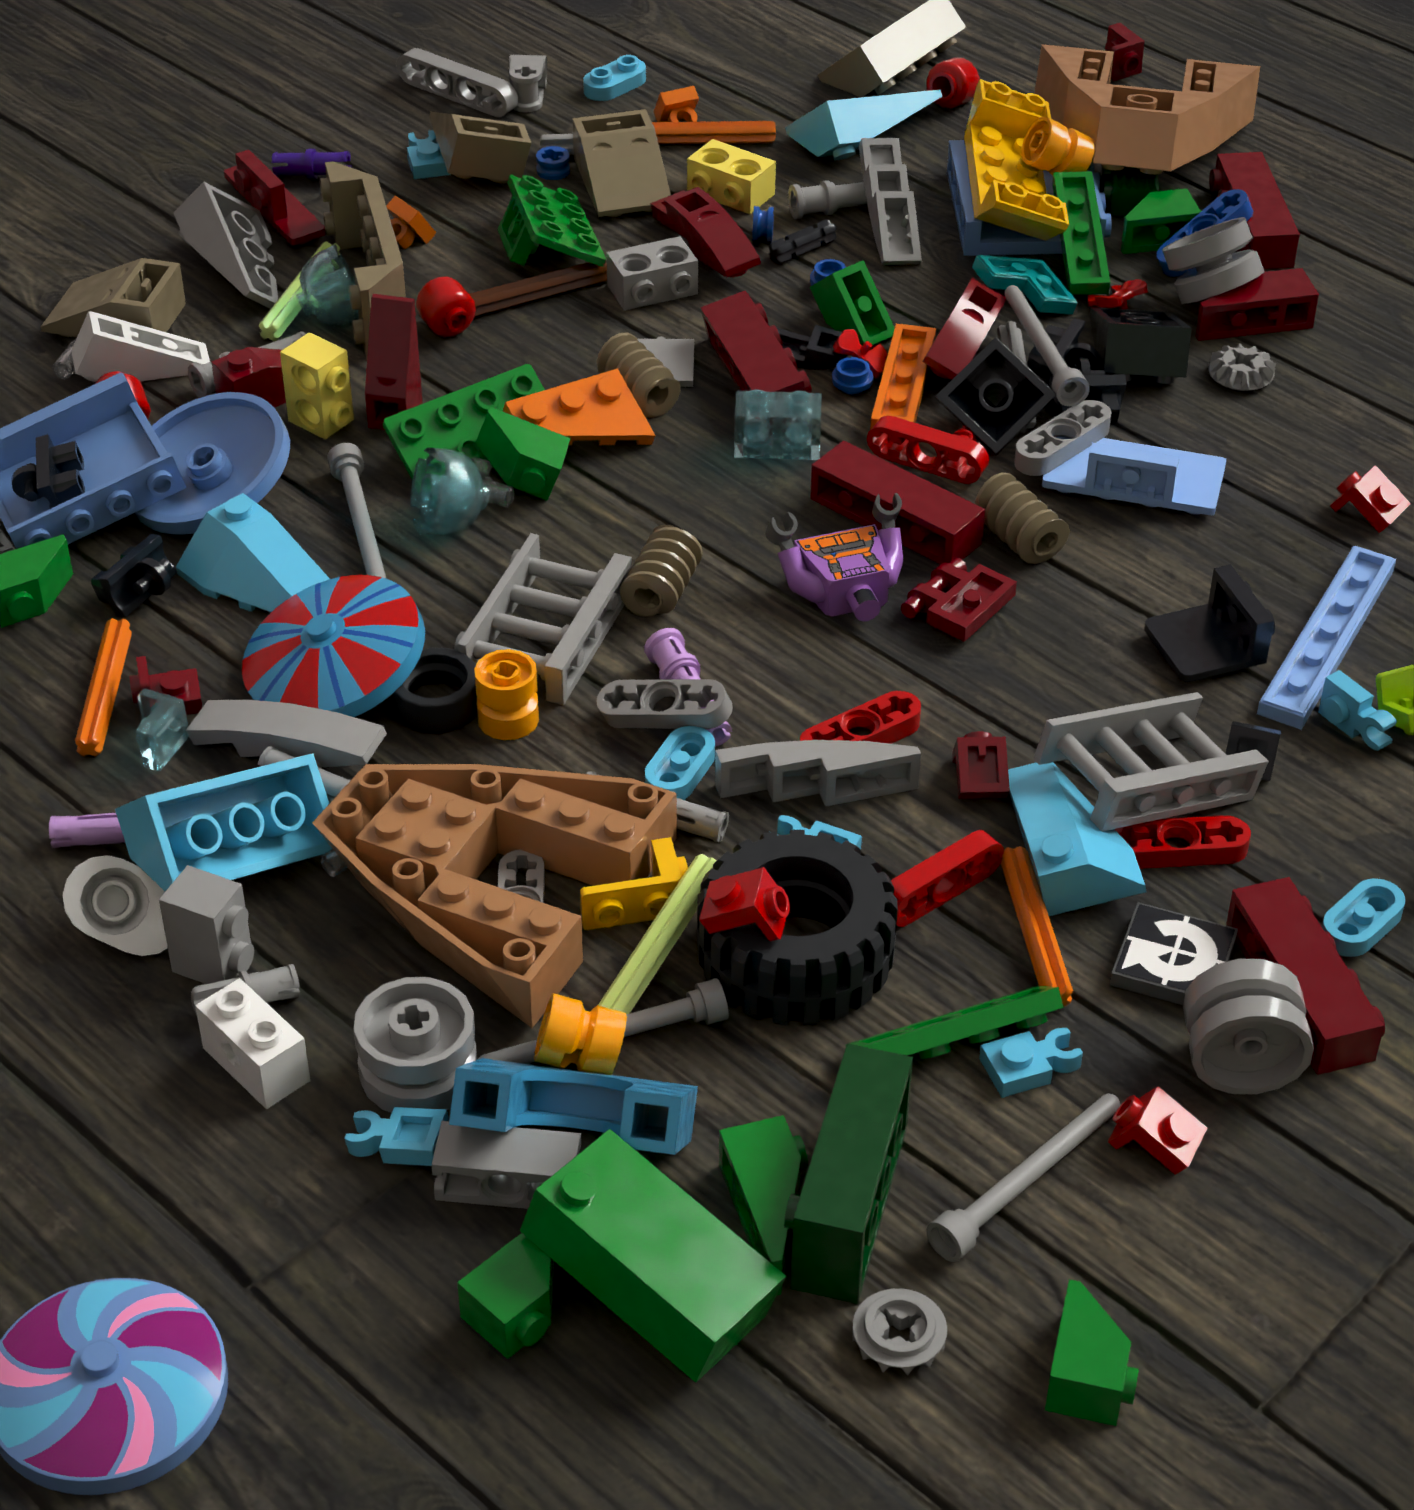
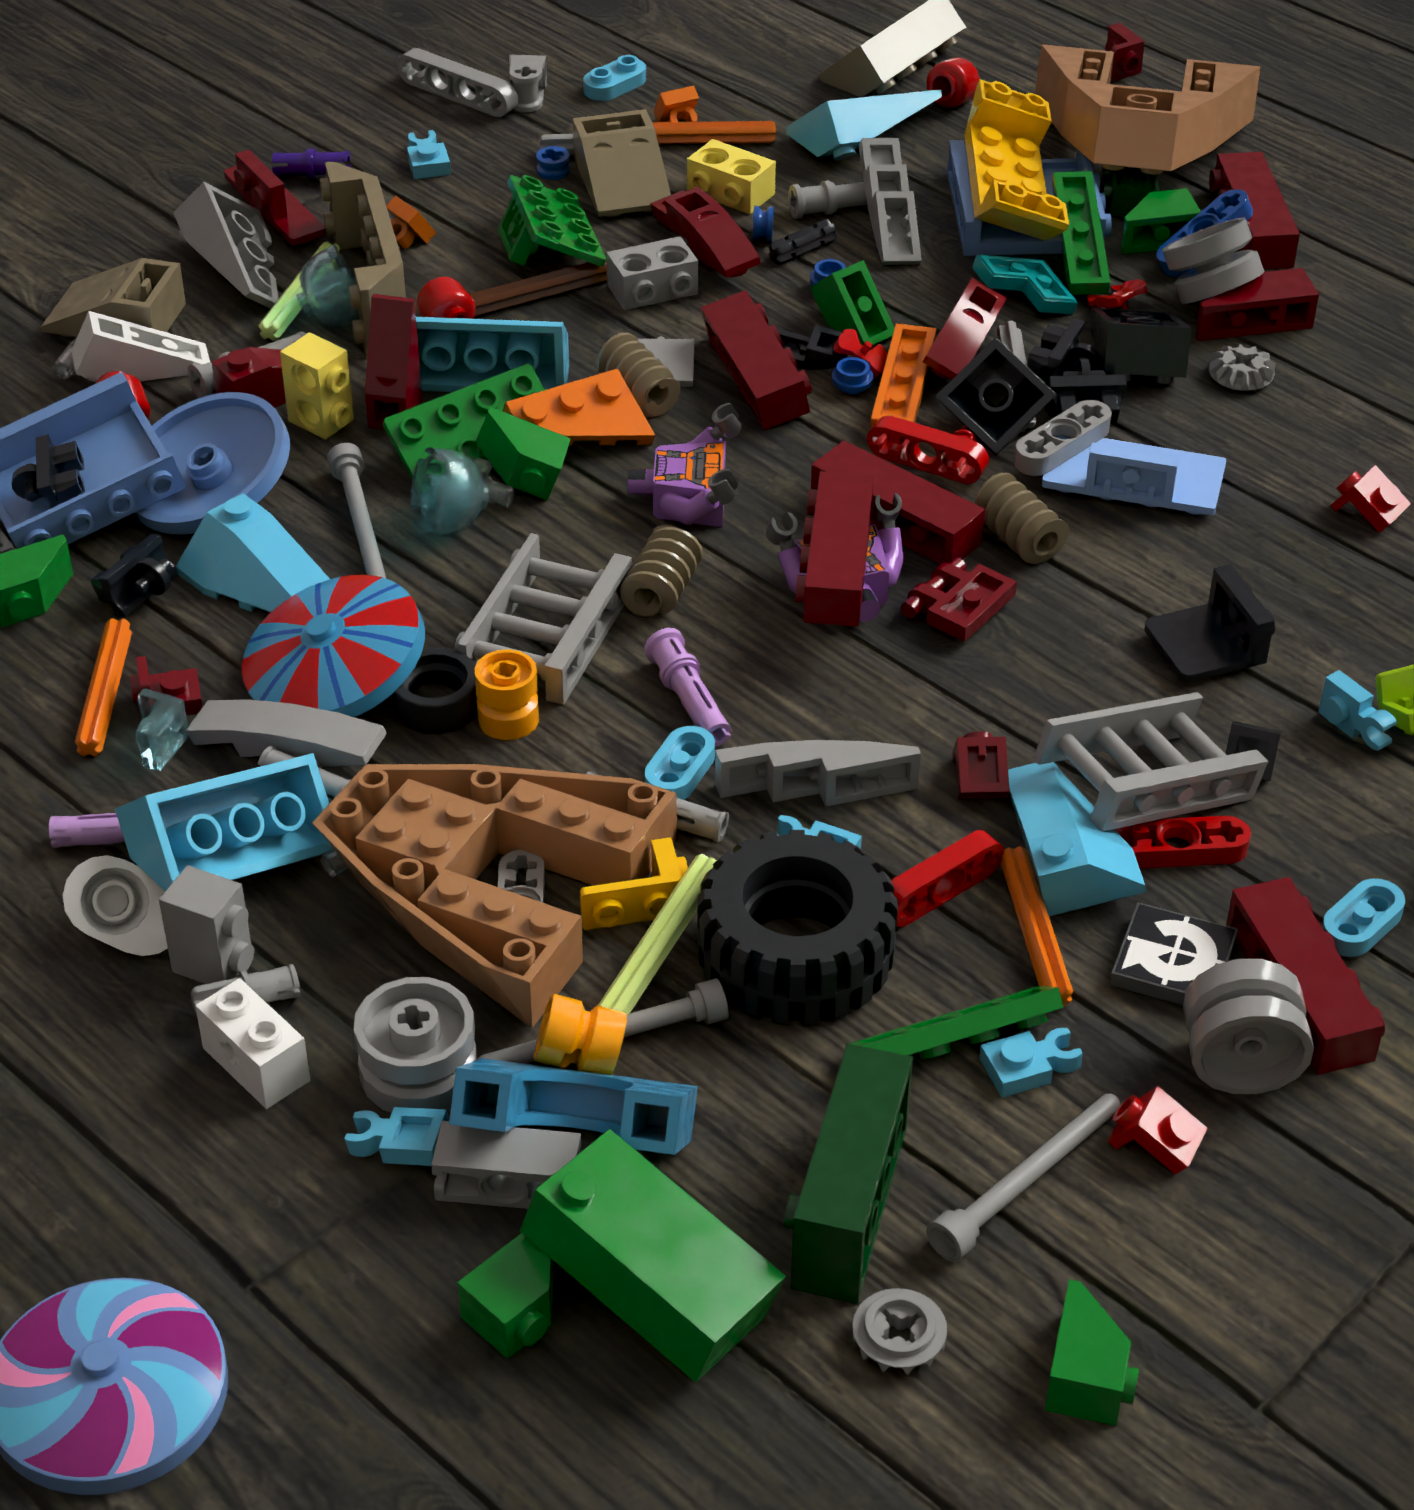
(472, 350): none -> medium azure slope
(481, 146): dark tan slope -> none
(682, 712): light grey beam -> none
(691, 477): none -> torso
(746, 900): red bracket -> none
(761, 1172): green slope -> none
(778, 430): clear light blue brick -> none
(836, 550): none -> dark red brick
(887, 716): red beam -> none
(1056, 148): light orange wheel -> none
(1068, 382): light grey piece -> none
(1326, 637): light blue tile -> none

